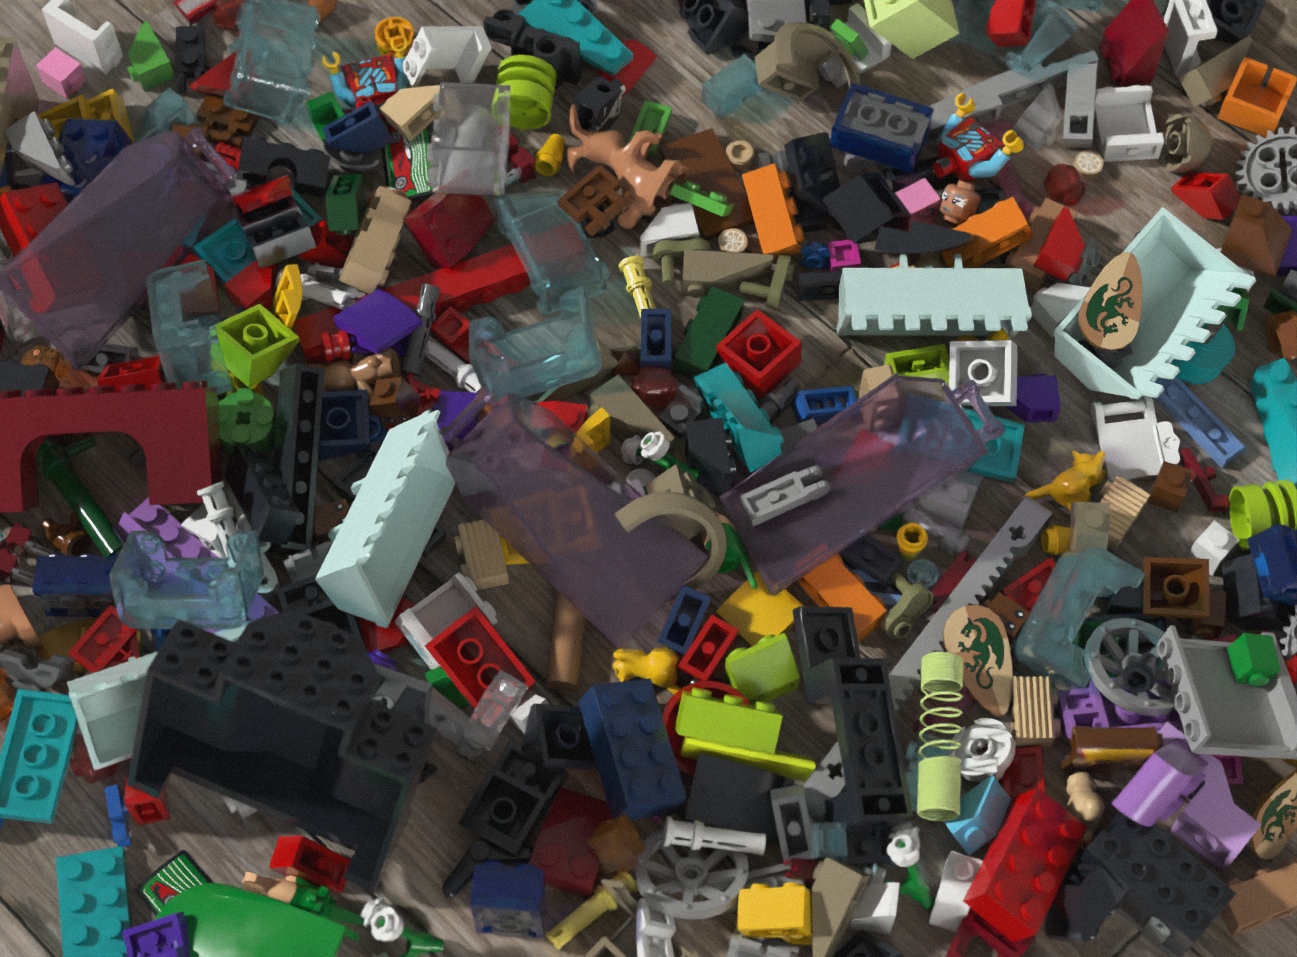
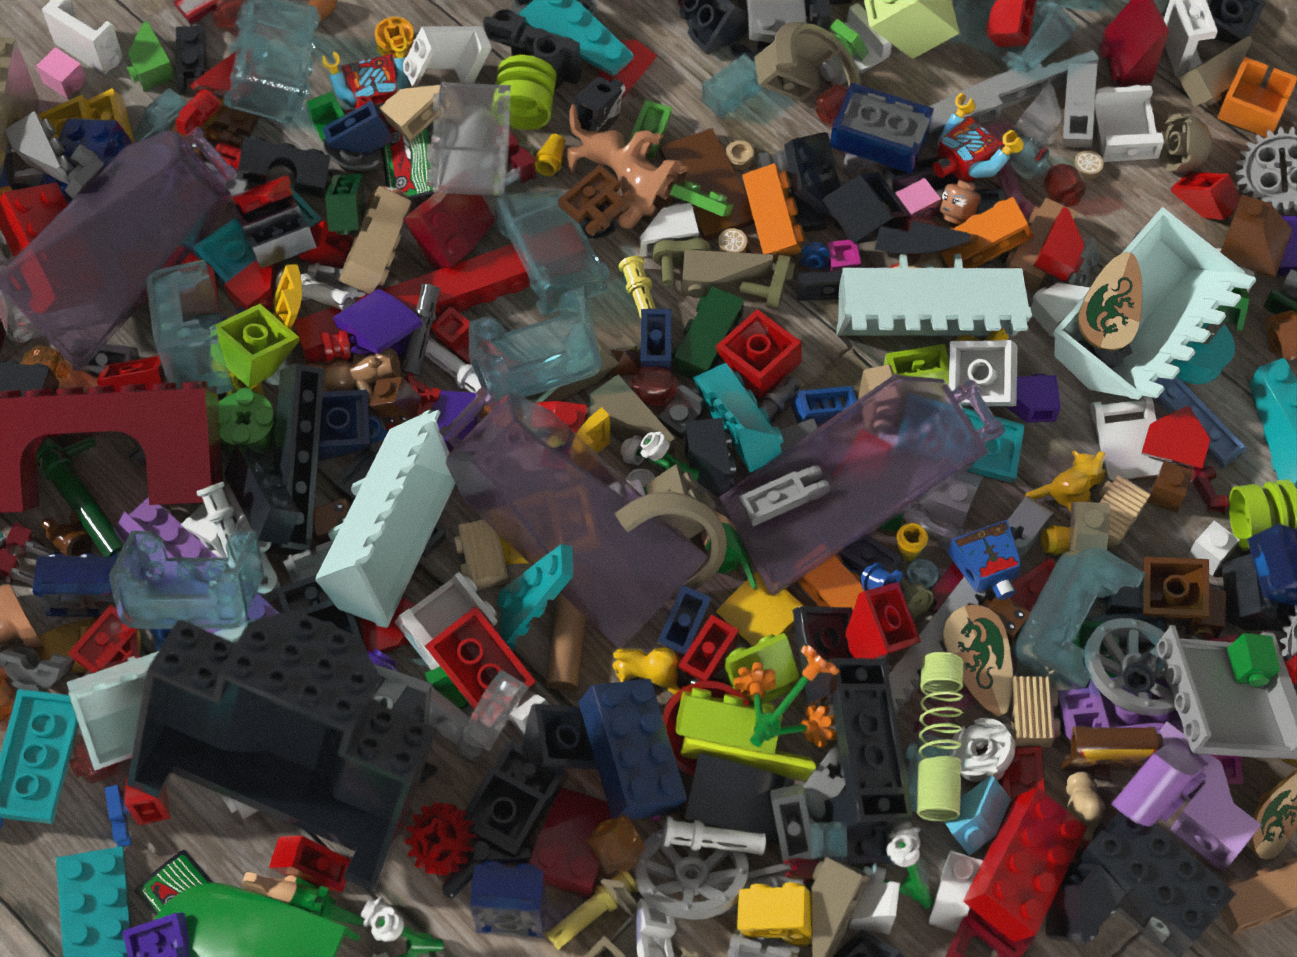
(86, 169): none -> dark grey bracket
(197, 111): none -> red hinge
(426, 841): none -> red gear
(530, 591): none -> teal wing
(815, 725): none -> orange plant
(830, 102): none -> clear red head
(877, 576): none -> blue brick
(881, 623): none -> red slope
(988, 559): none -> blue torso
(1031, 160): none -> clear light blue head
(1178, 439): none -> red slope

